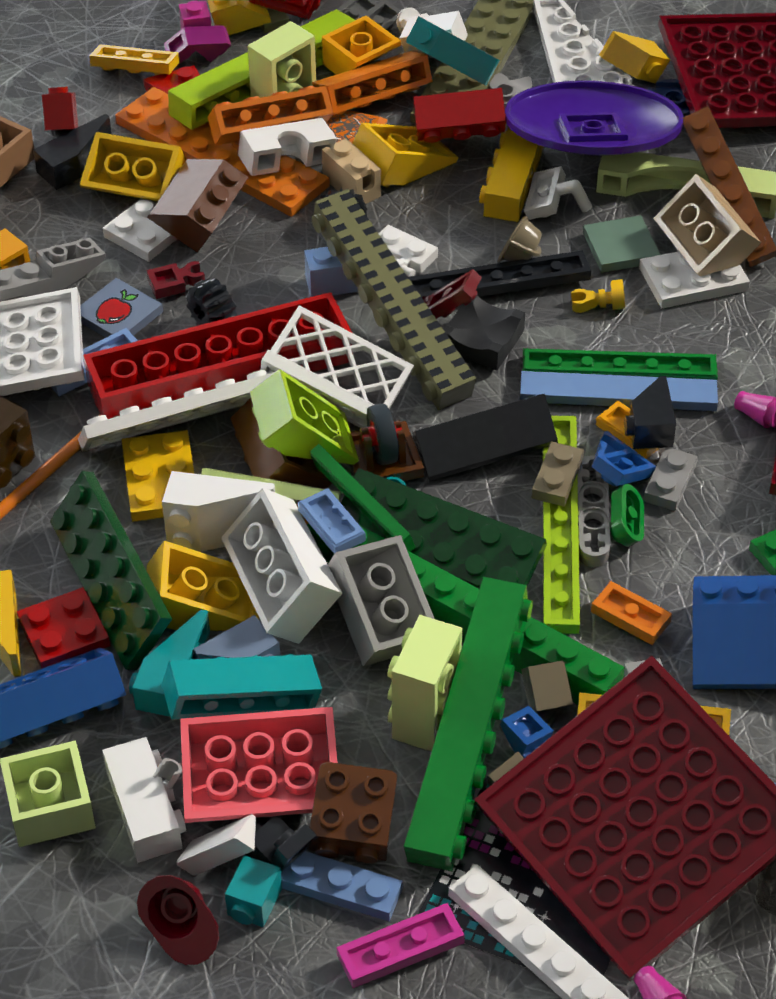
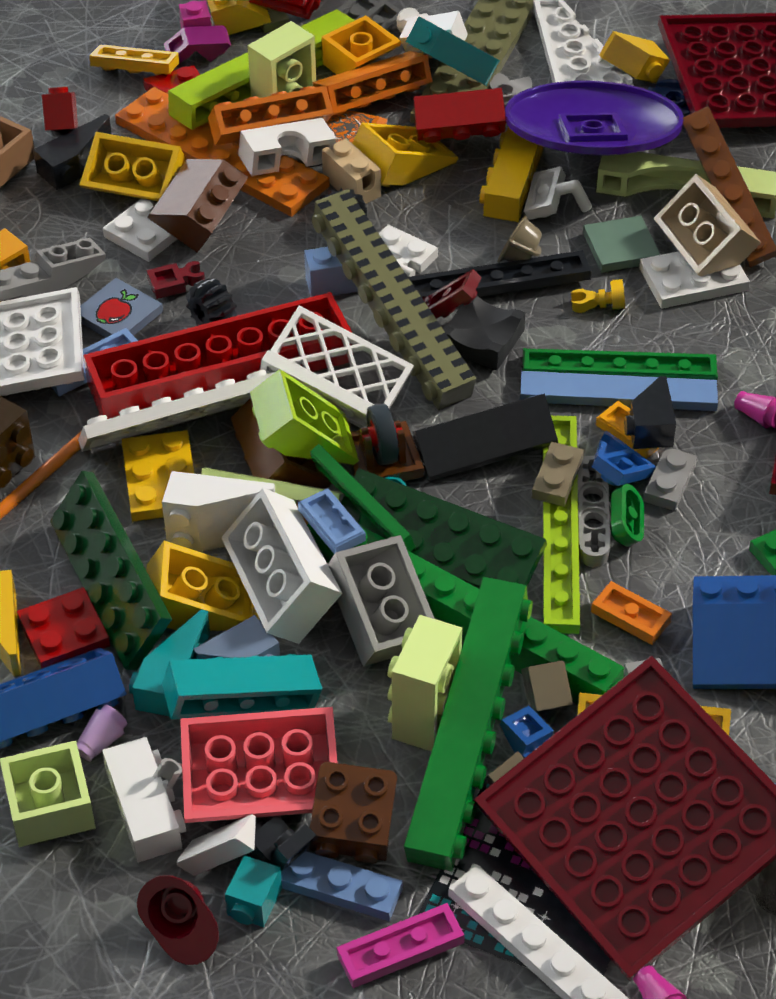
(100, 732): none -> lavender cone

